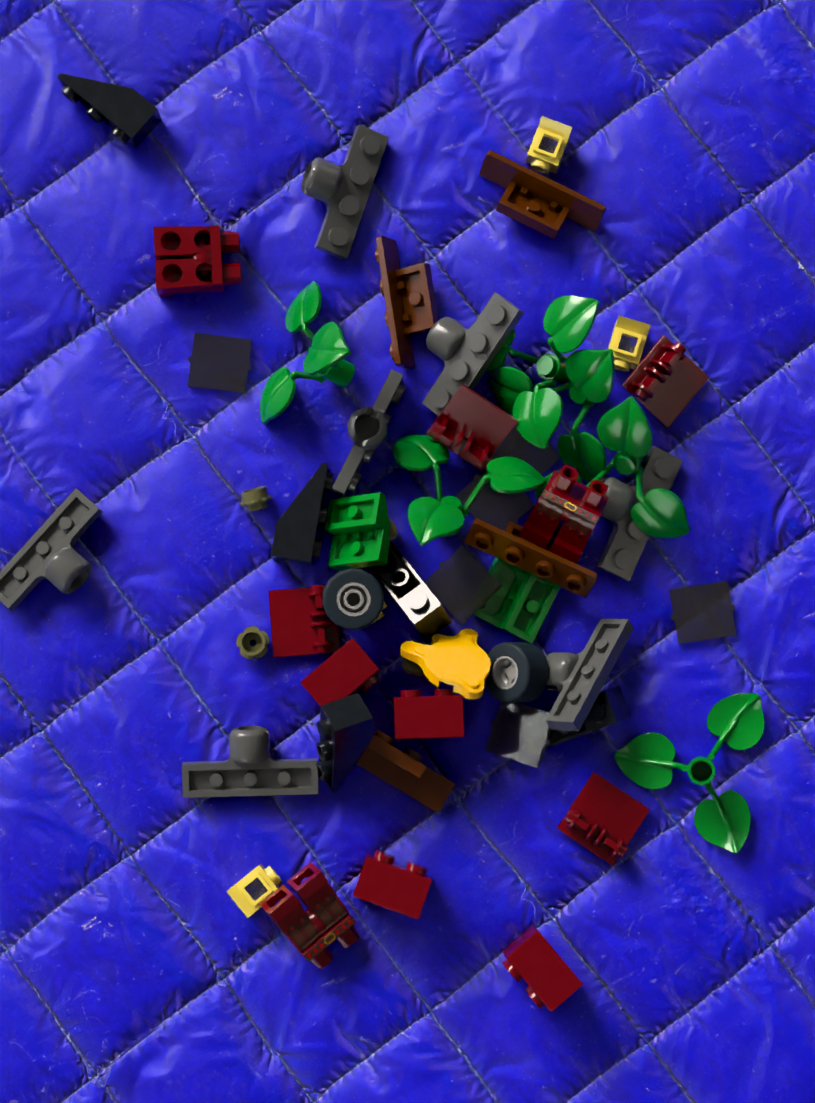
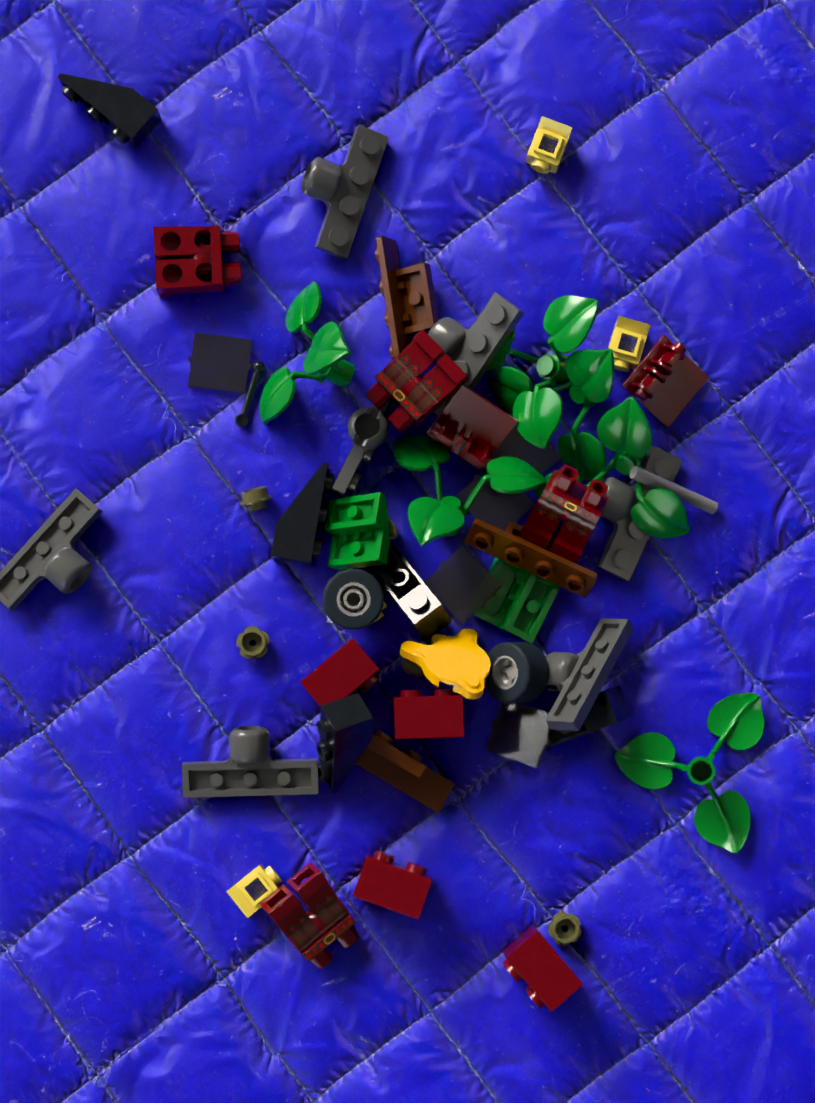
(242, 419): none -> black hinge
(301, 623): dark red hinge -> none
(417, 381): none -> dark red hips
(537, 199): reddish brown bracket -> none
(555, 928): none -> olive plate
(603, 819): dark red hinge -> none
(686, 495): none -> light grey bar
(702, 612): clear smoke piece -> none

